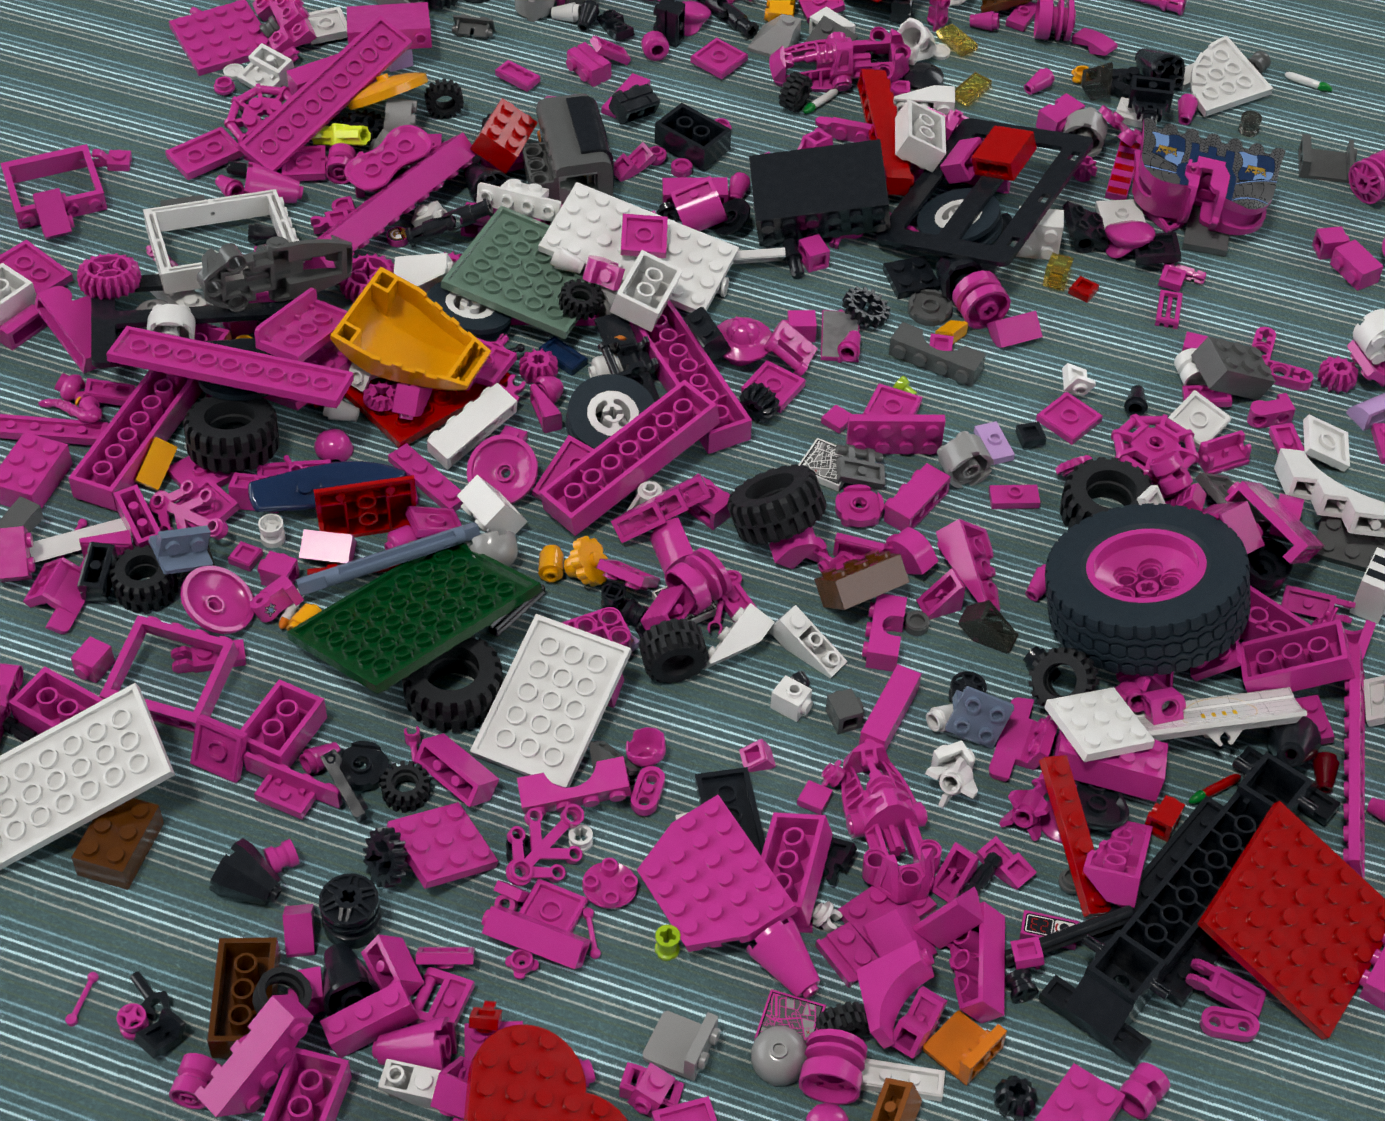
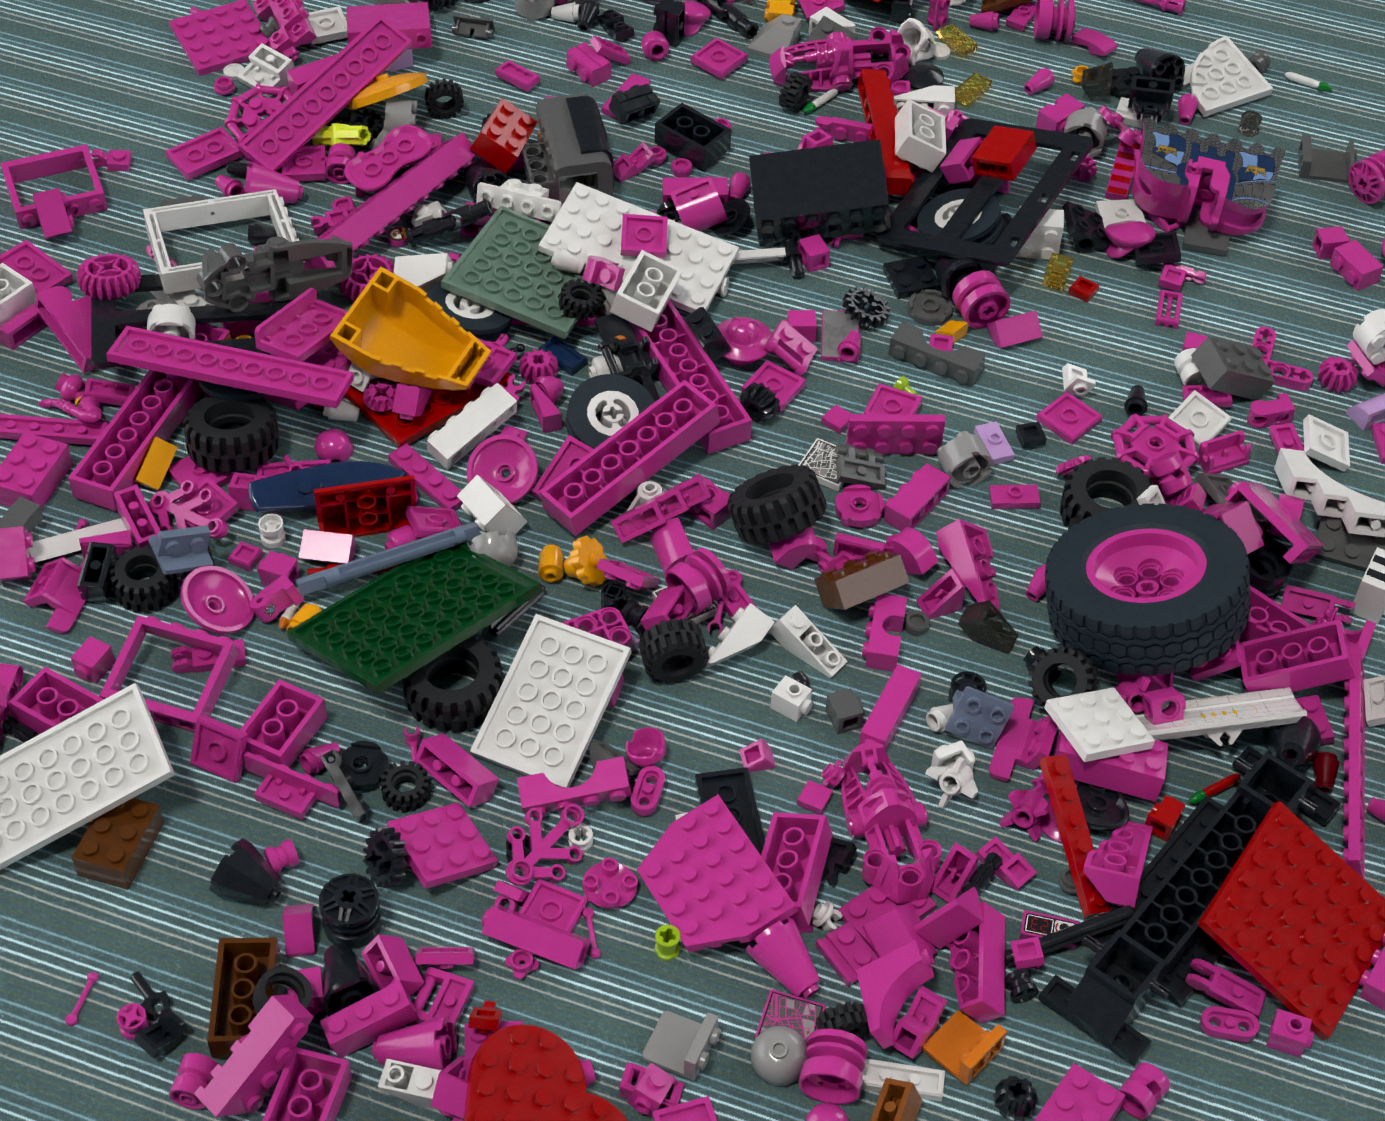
(1290, 1033): none -> dark pink brick

